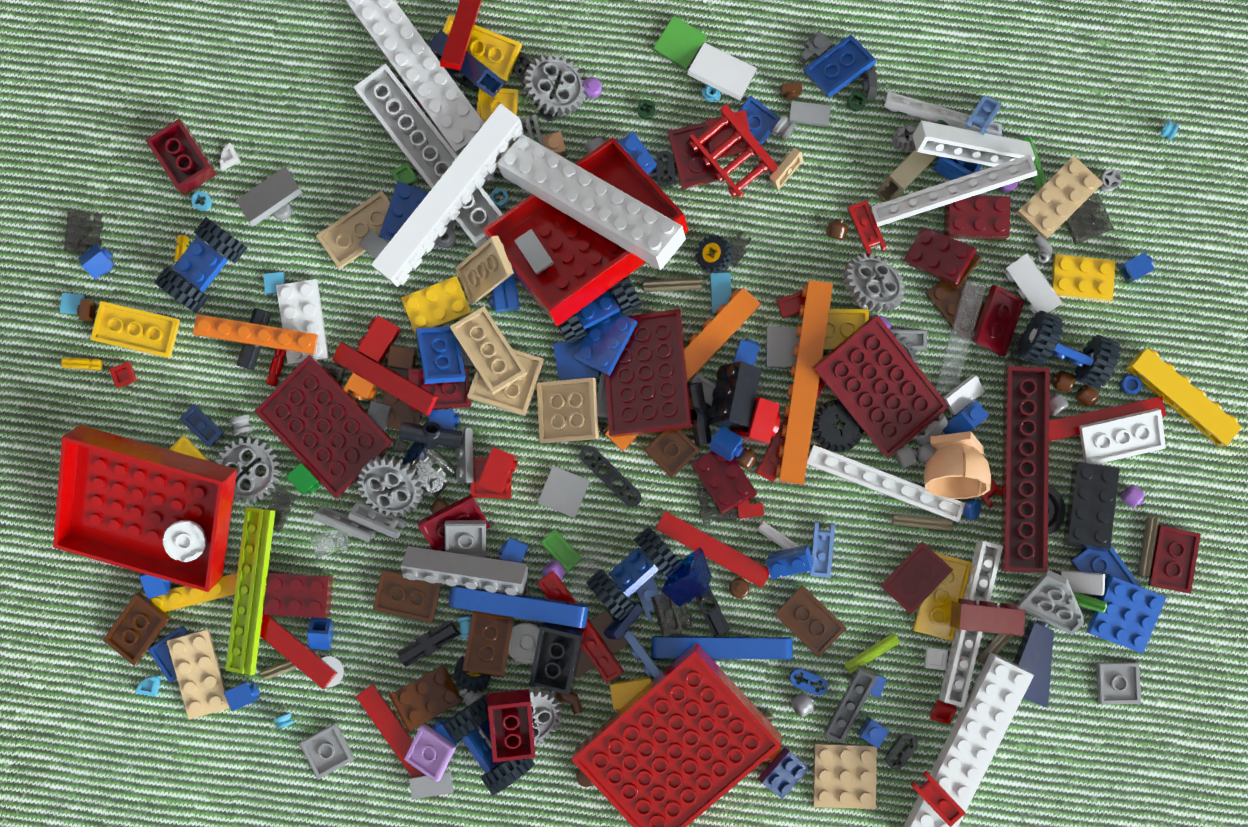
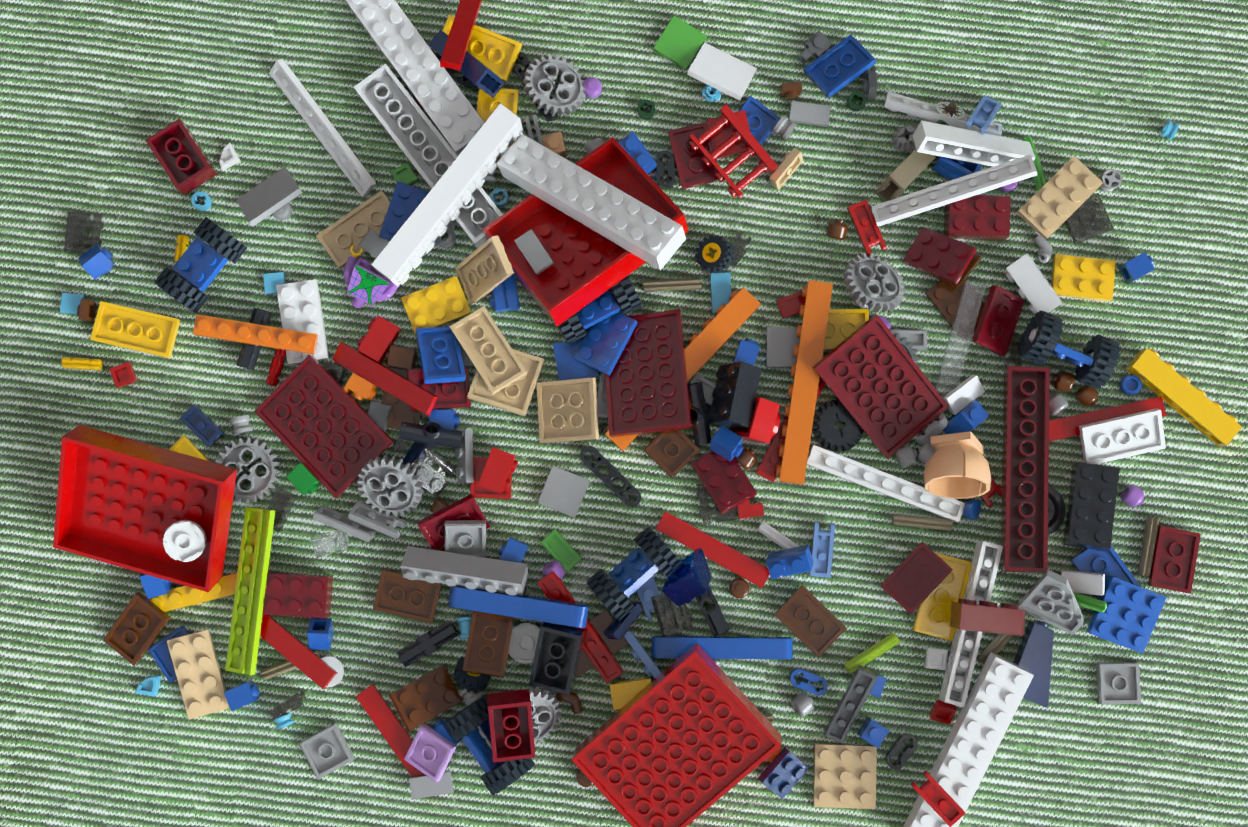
(292, 703): none -> clear smoke plate
(322, 127): none -> white plate
(365, 281): none -> medium lavender torso
(950, 110): none -> piece

